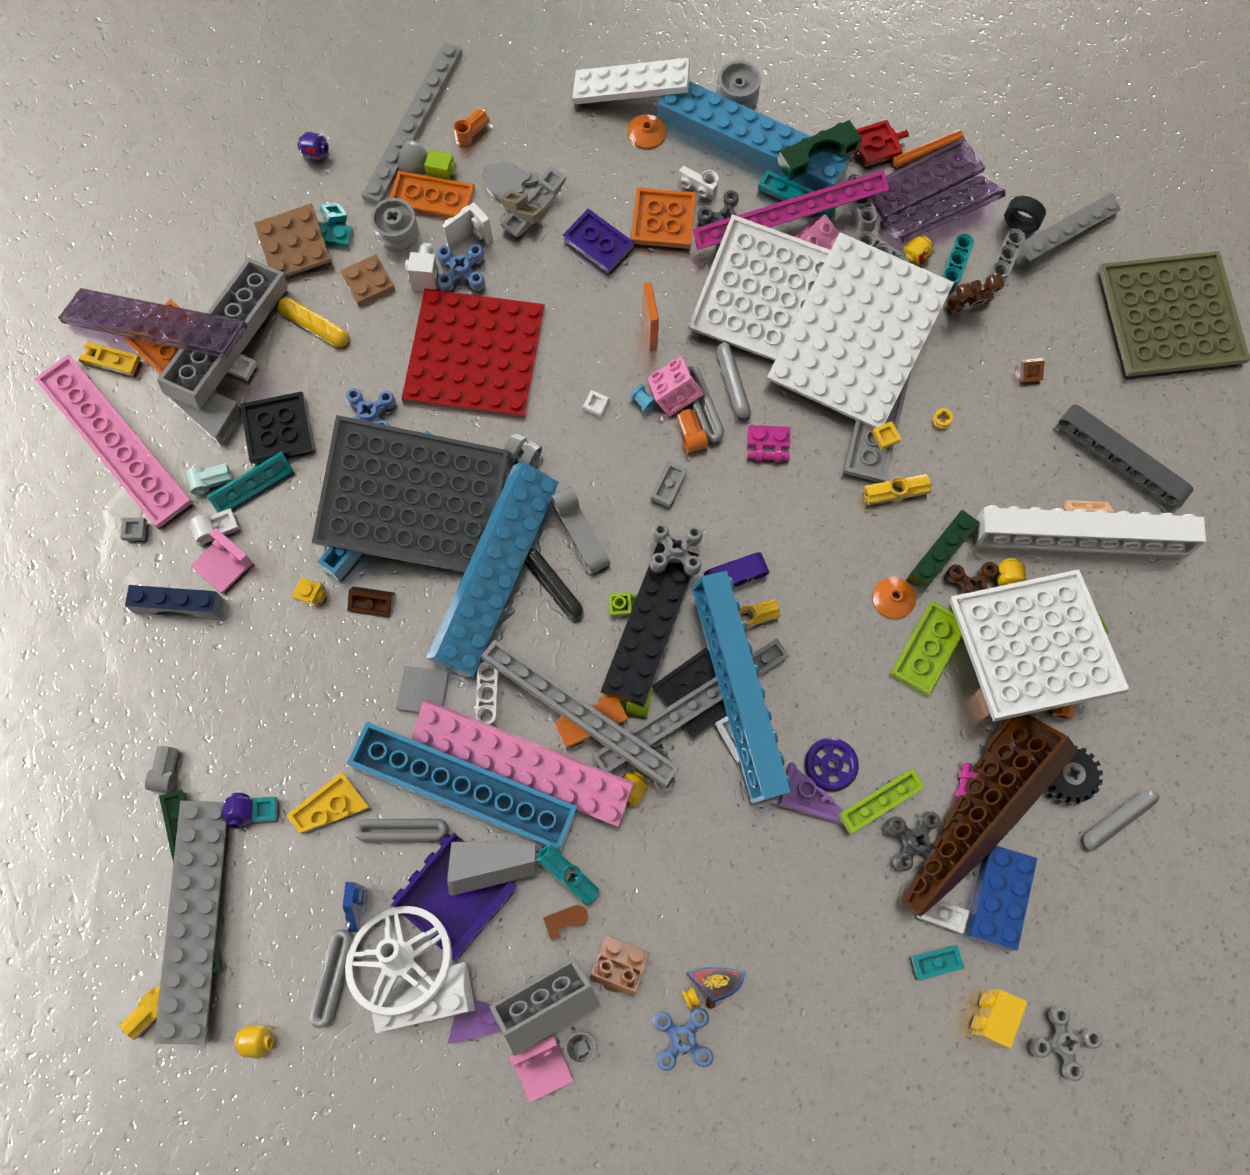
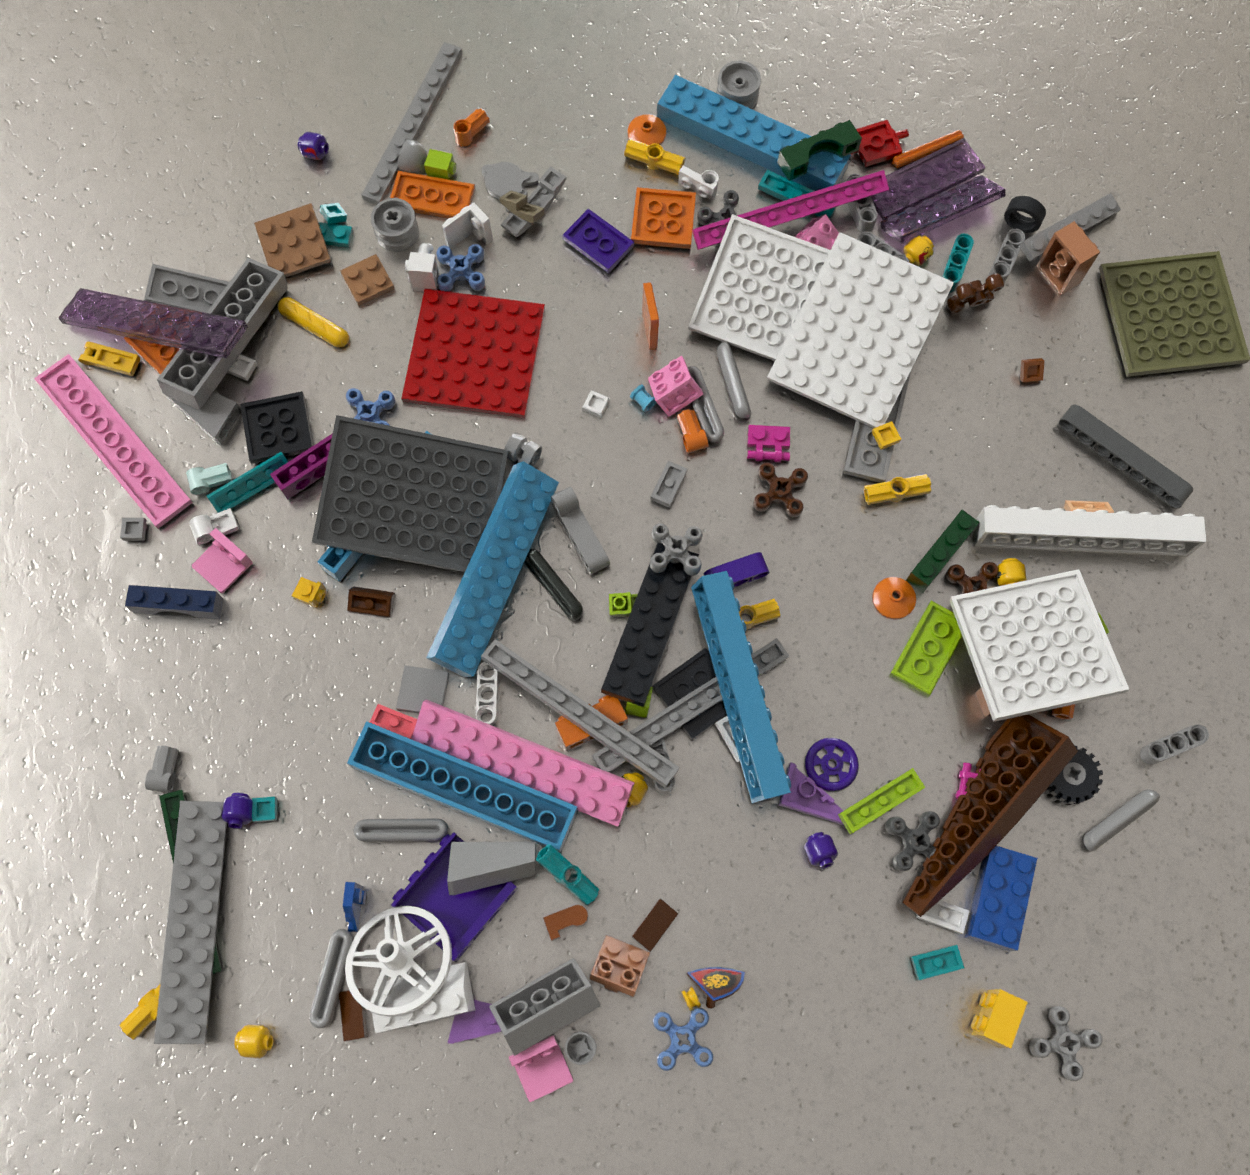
(182, 289): none -> light grey tile
(303, 469): none -> magenta brick
(328, 804): yellow wing -> none
(352, 1017): none -> reddish brown slope
(394, 721): none -> coral plate
(631, 81): white plate -> none
(645, 153): none -> yellow piece
(655, 925): none -> reddish brown slope
(780, 496): none -> reddish brown gear
(821, 850): none -> dark purple head
(943, 411): yellow bush -> none
(1068, 258): none -> nougat brick
(1182, 738): none -> light grey beam

